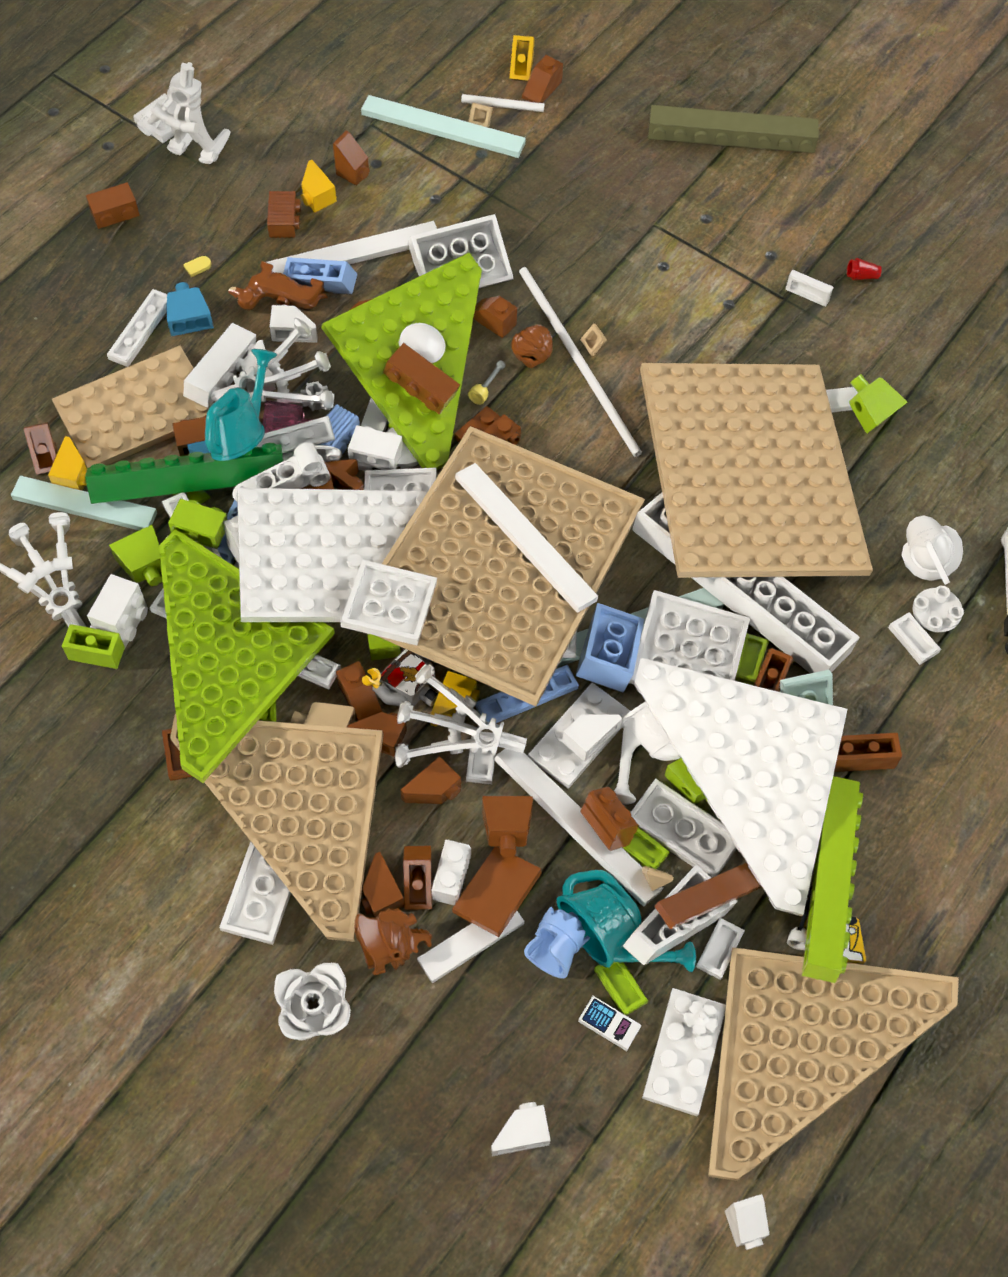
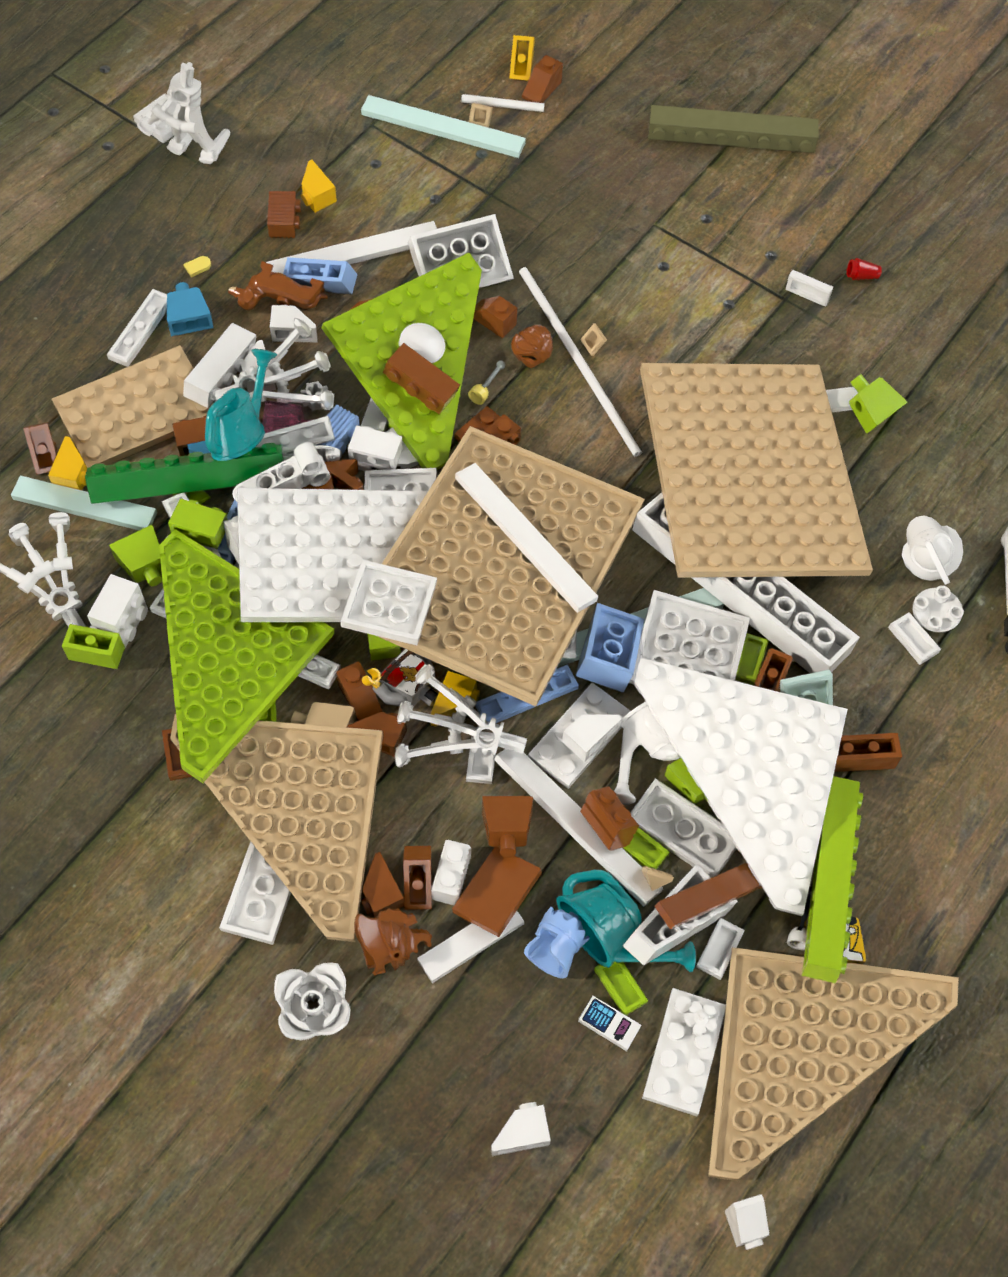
(112, 205): dark orange brick -> none
(350, 159): dark orange slope -> none
(433, 785): dark orange slope -> none

